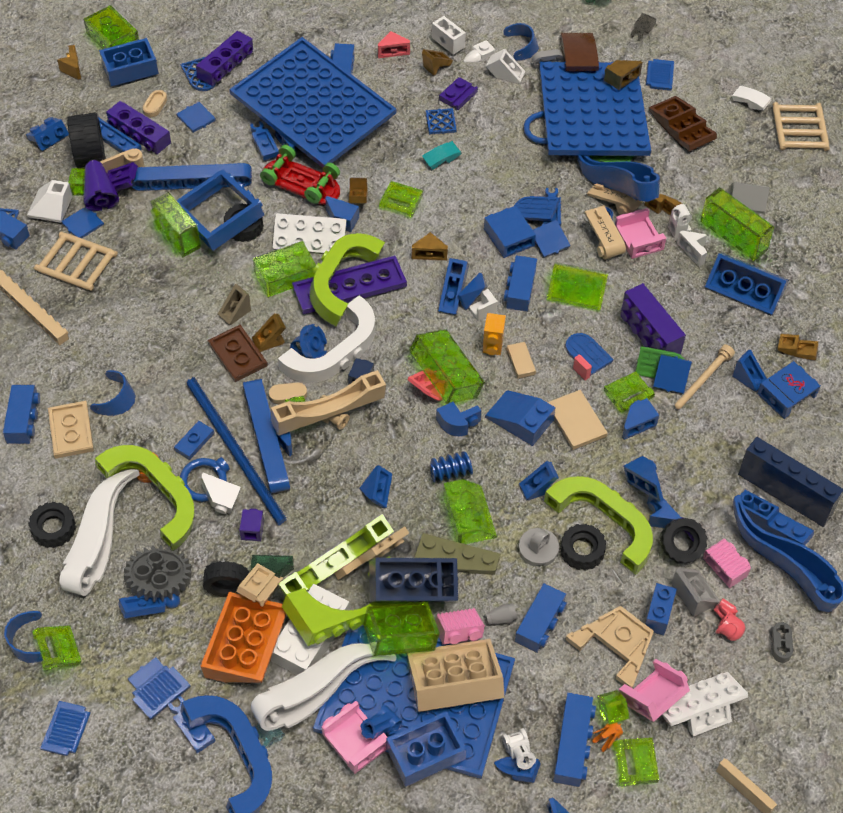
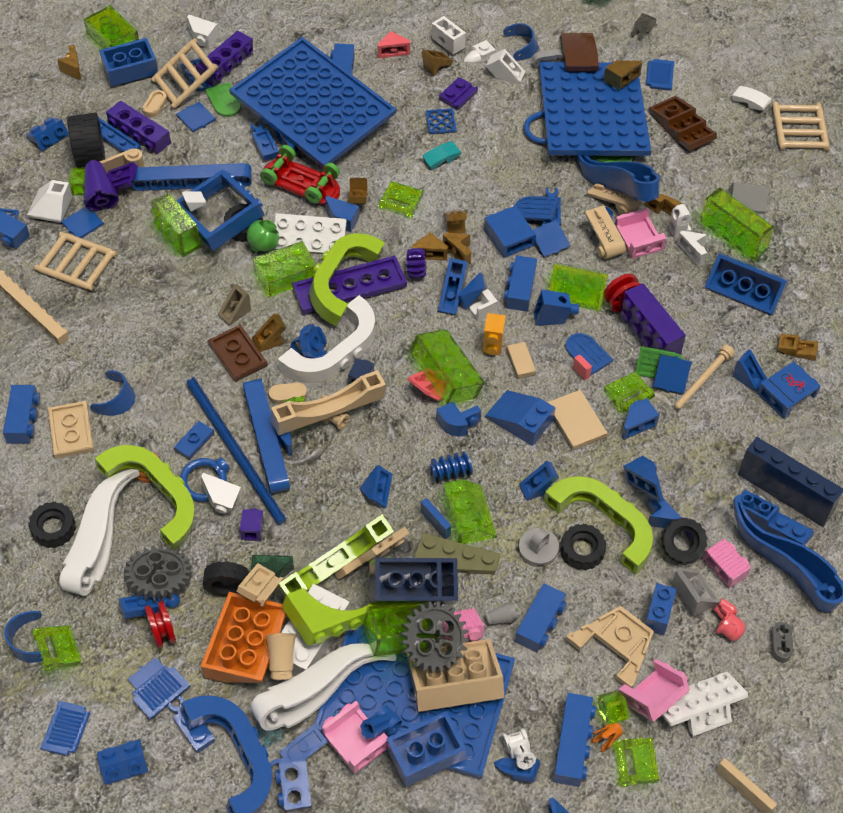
(122, 761): none -> blue bracket
(160, 624): none -> red wheel
(194, 199): none -> white slope
(200, 79): none -> tan bar
(203, 30): none -> white slope
(223, 101): none -> bright green window
(263, 235): none -> bright green plant
(281, 654): none -> tan plant
(299, 785): none -> brick
(302, 746): none -> plate
(416, 263): none -> dark purple gear
(433, 657): none -> dark grey gear
(436, 518): none -> blue tile
(455, 221): none -> pearl gold slope
(458, 245): none -> pearl gold slope
(553, 308): none -> blue torso
(615, 290): none -> red wheel

